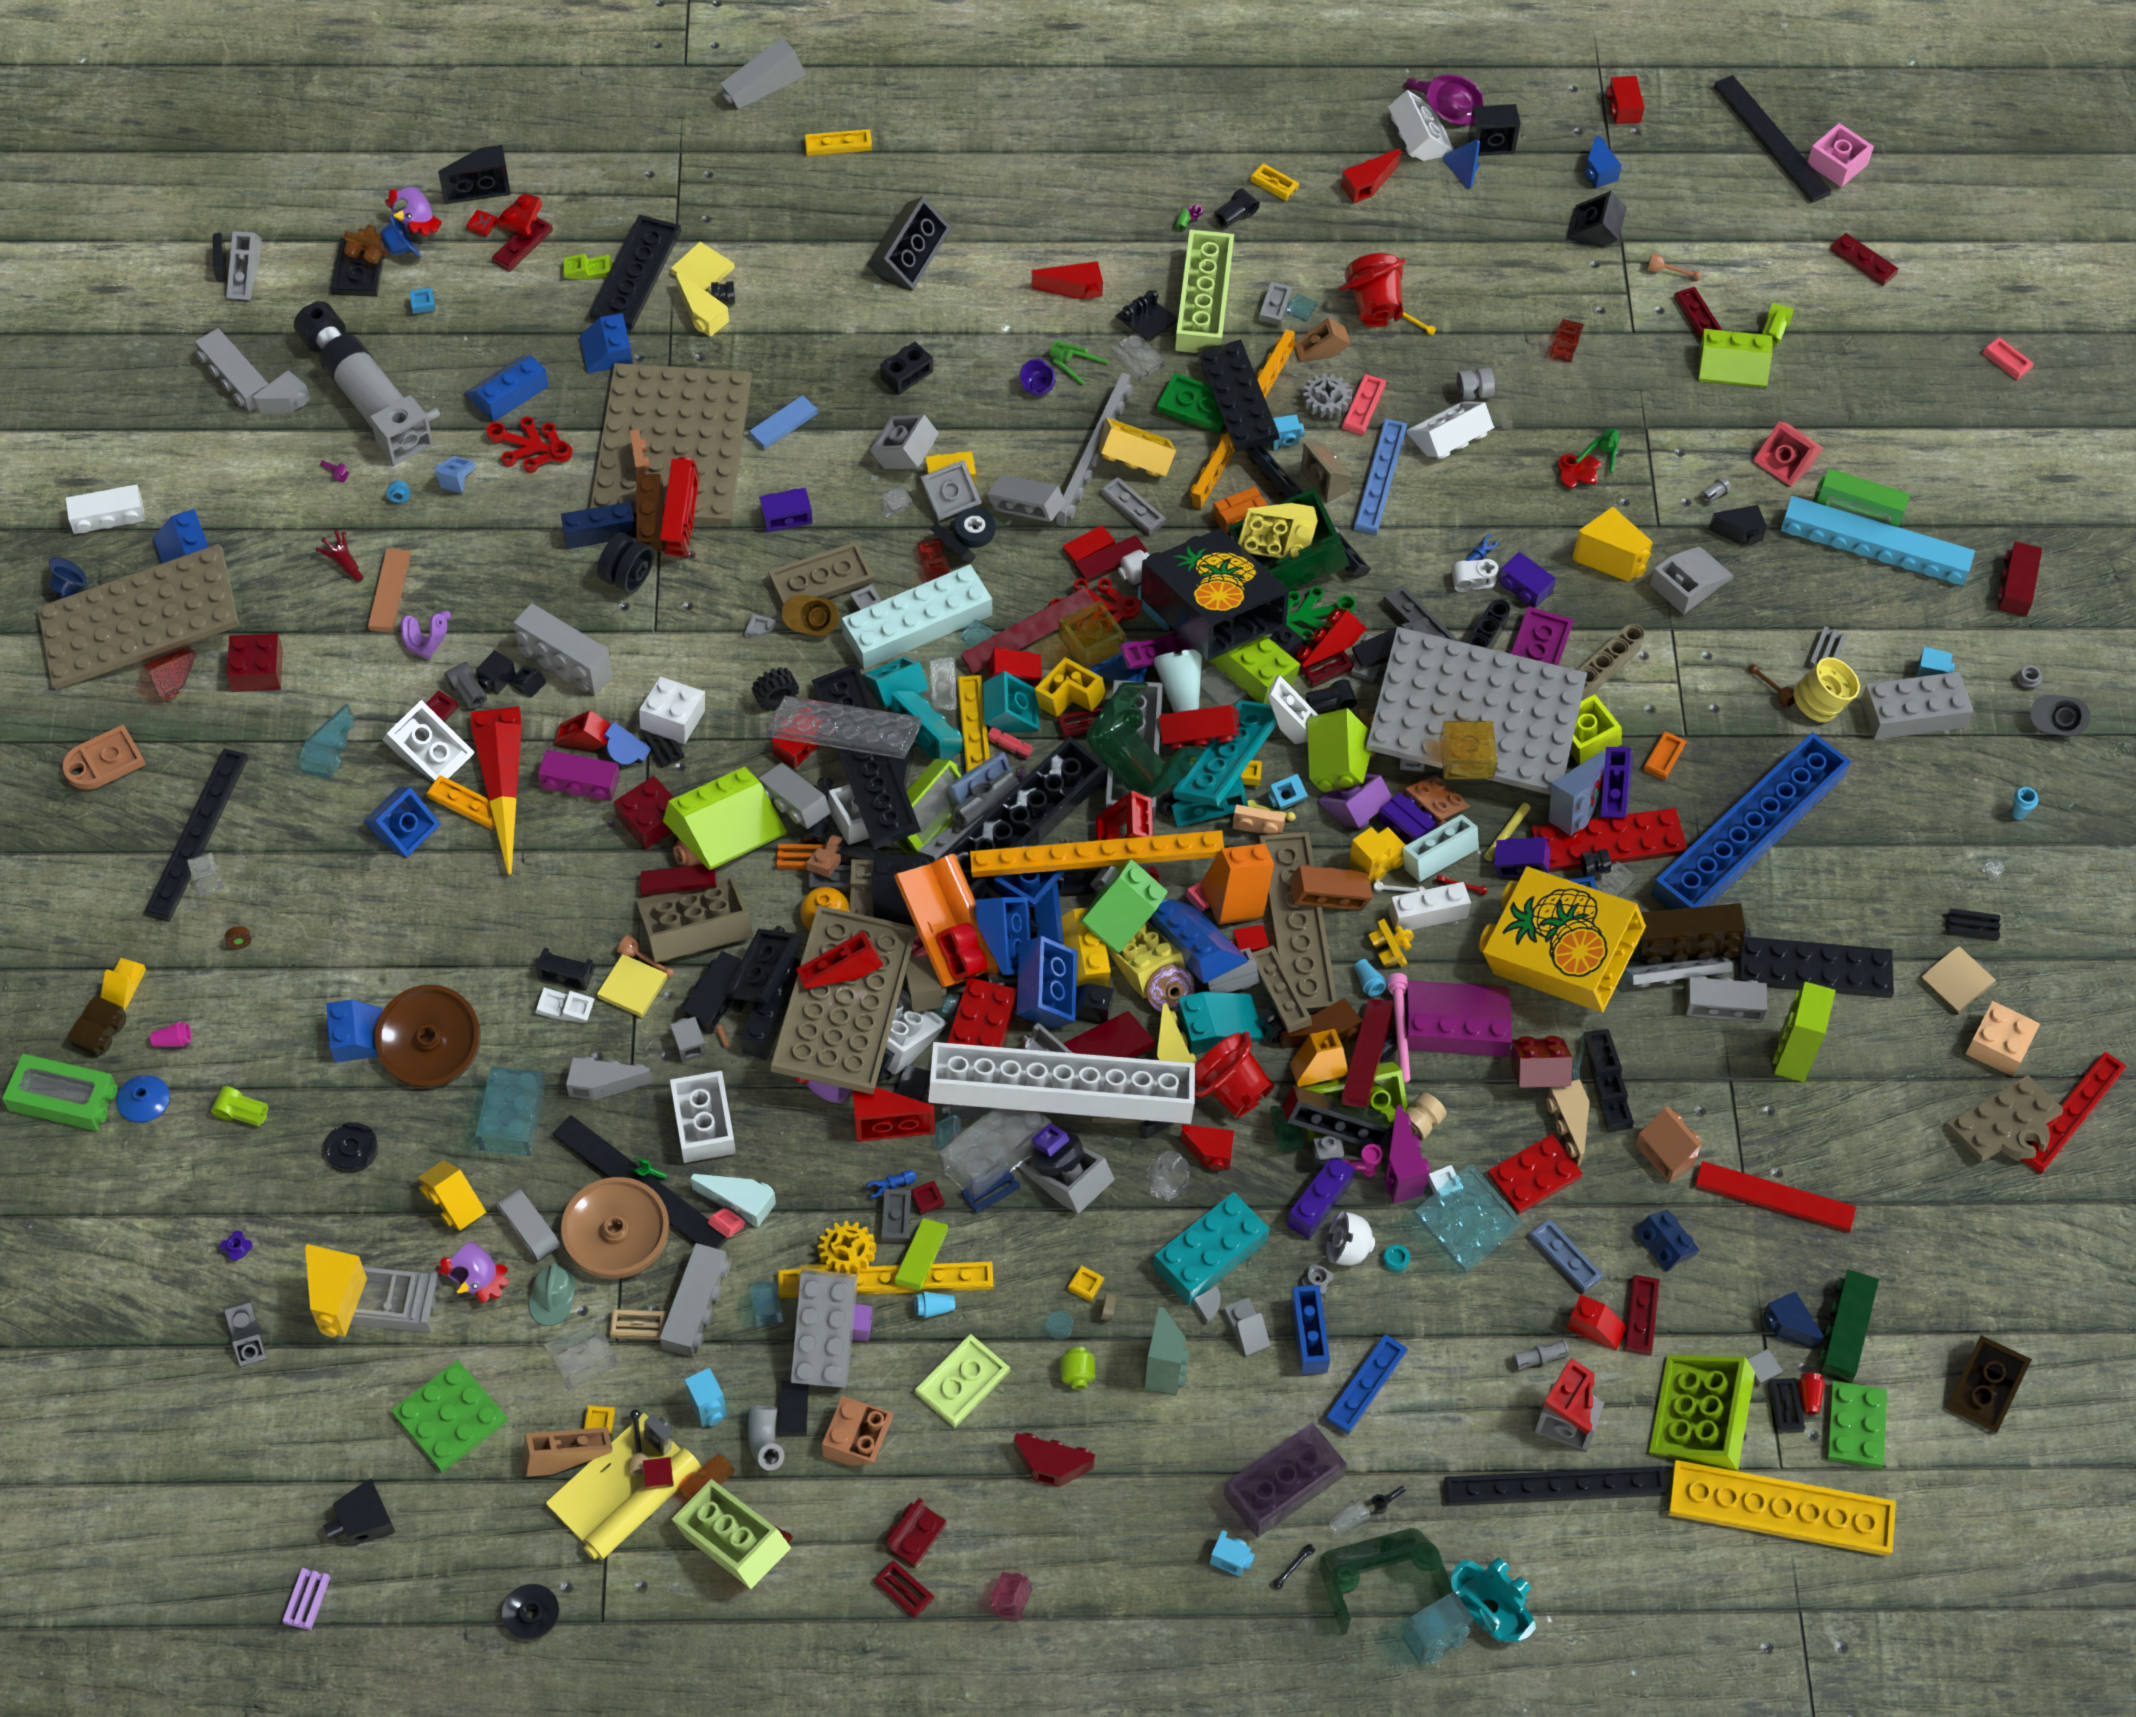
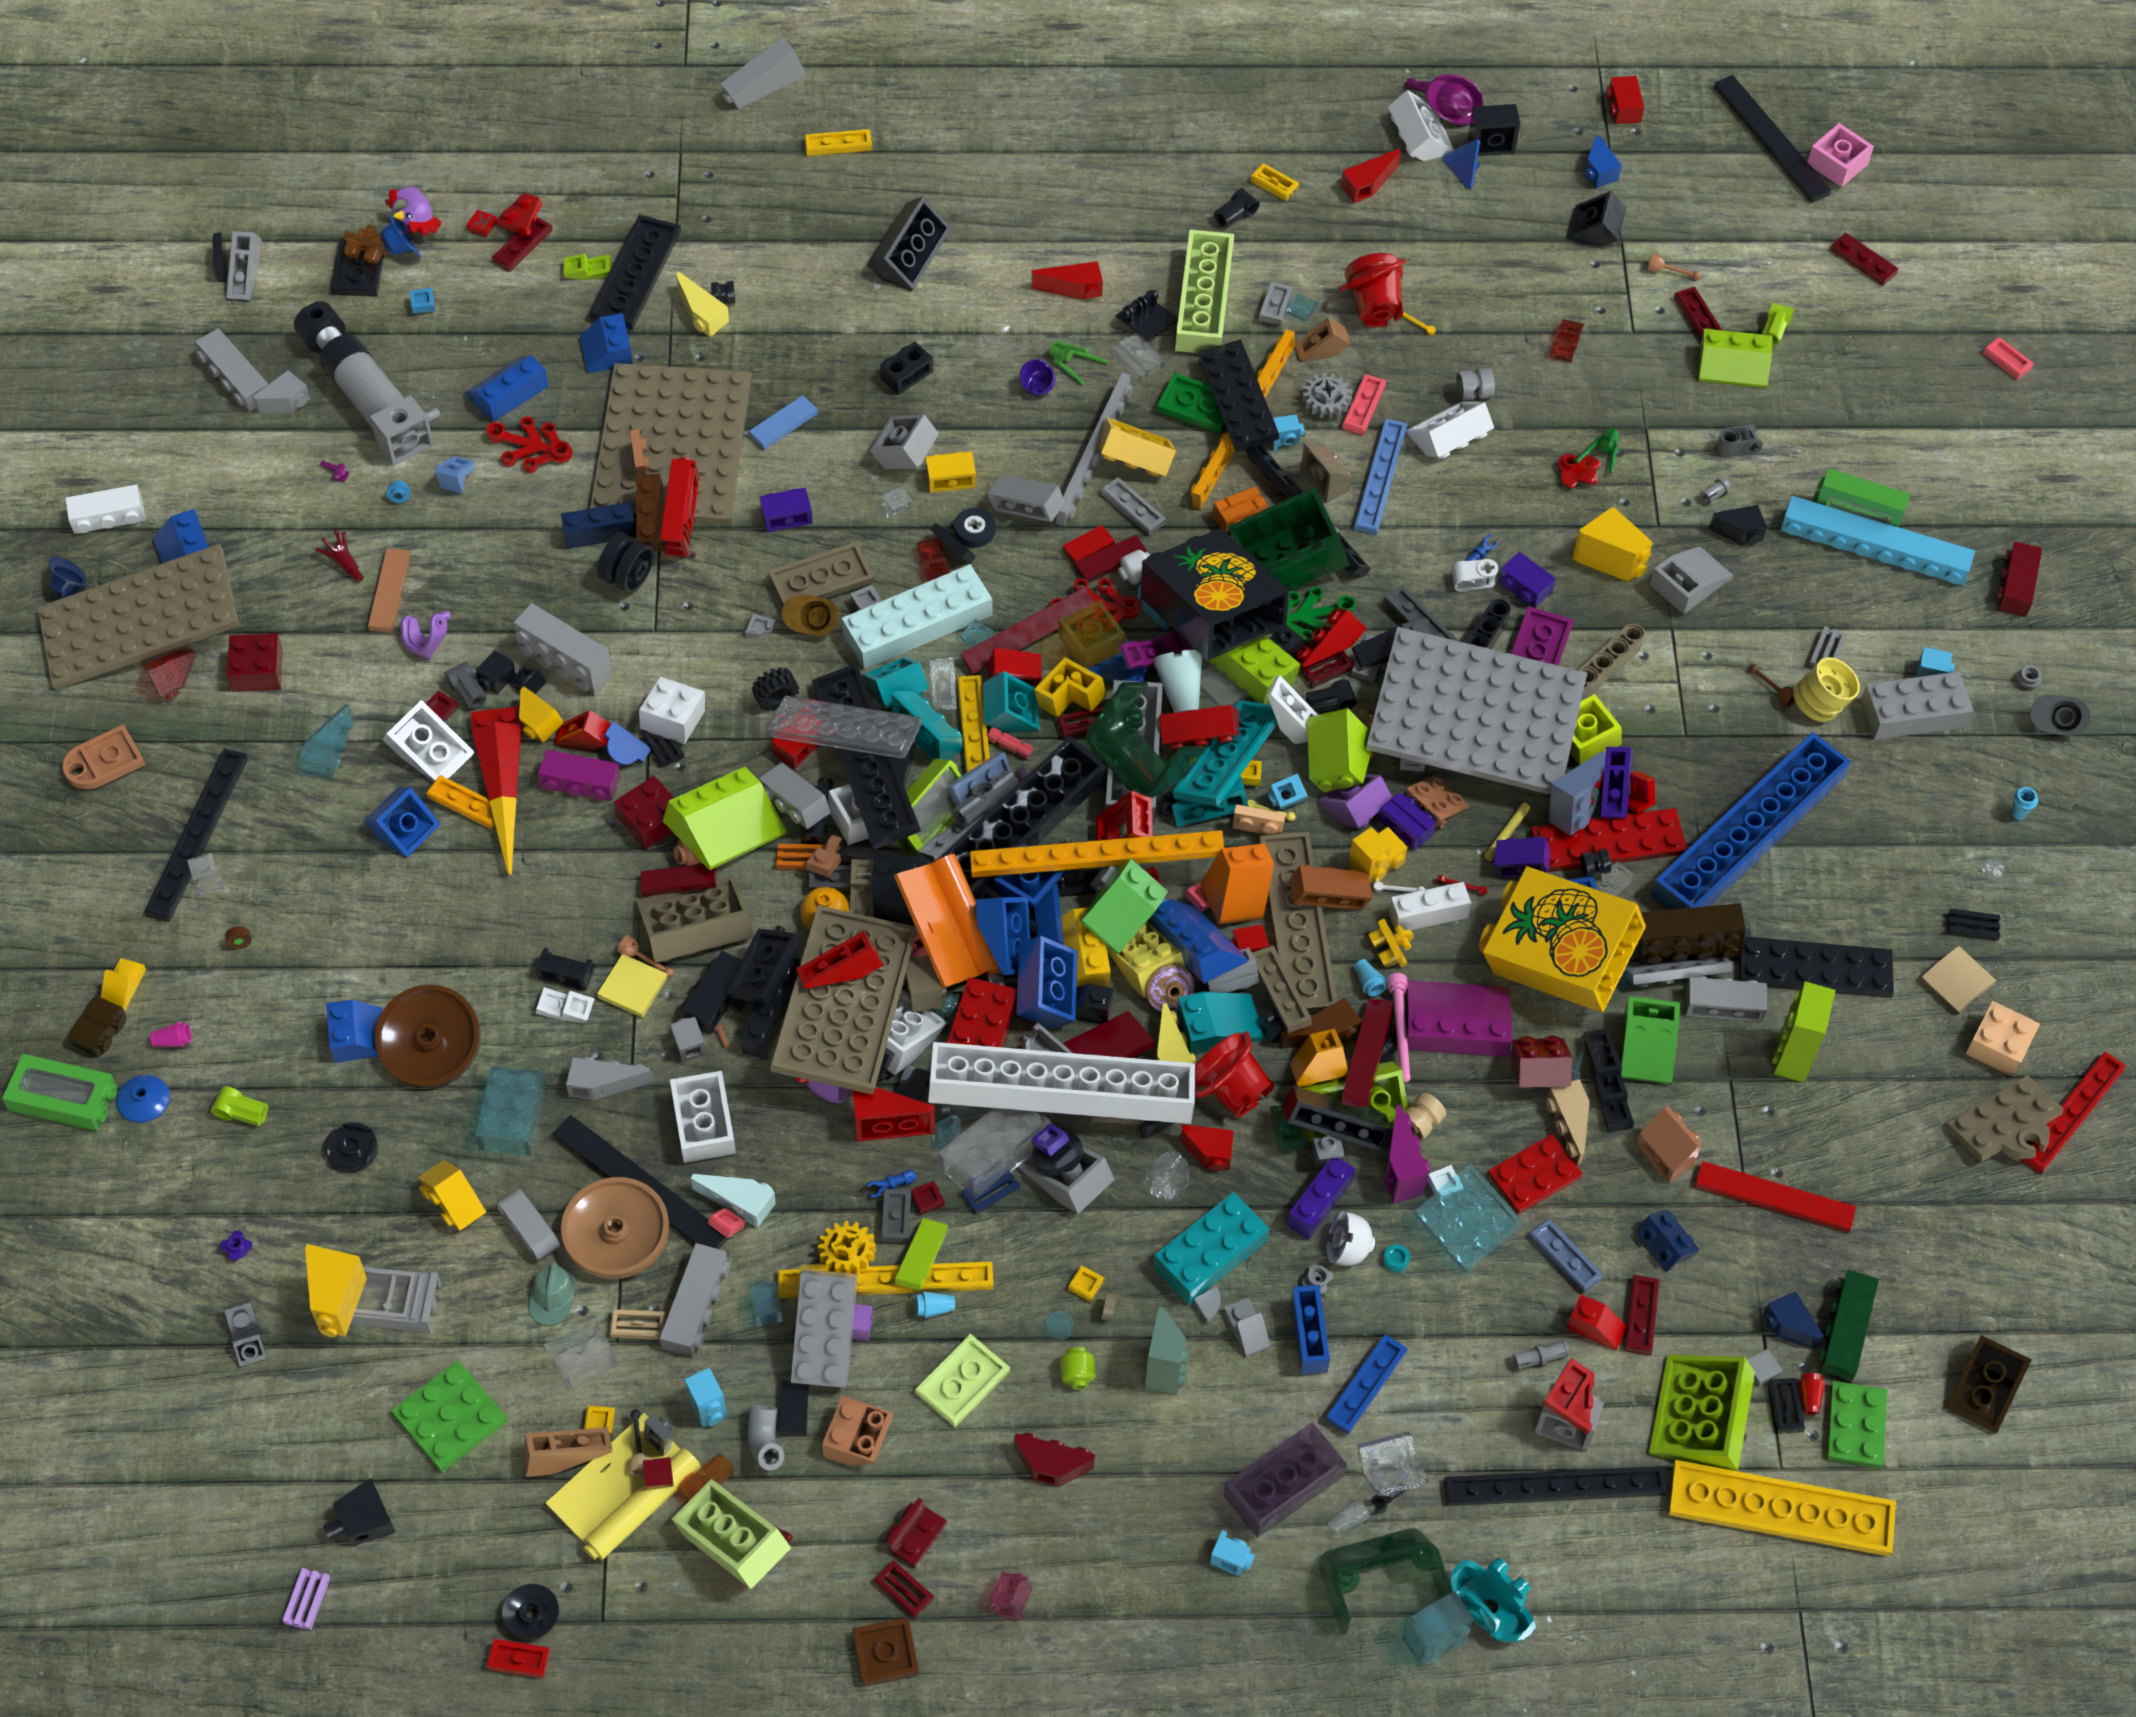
(475, 1272): medium lavender piece -> none
(476, 176): black slope -> none
(518, 1658): none -> red plate
(537, 716): none -> yellow slope
(645, 1168): green hand -> none
(703, 266): light yellow tile -> none
(885, 1651): none -> reddish brown plate
(950, 490): light grey tile -> none
(962, 951): red brick -> none
(1187, 215): arm -> none
(1278, 530): light yellow slope -> none
(1308, 1550): black hinge -> none
(1371, 1156): dark pink piece -> none
(1391, 1464): none -> clear bracket
(1440, 848): light aqua brick -> none
(1468, 750): clear yellow brick -> none
(1642, 792): none -> red bracket
(1649, 1039): none -> bright green slope
(1664, 755): orange tile -> none
(1737, 440): none -> dark grey piece
(1788, 453): coral slope -> none

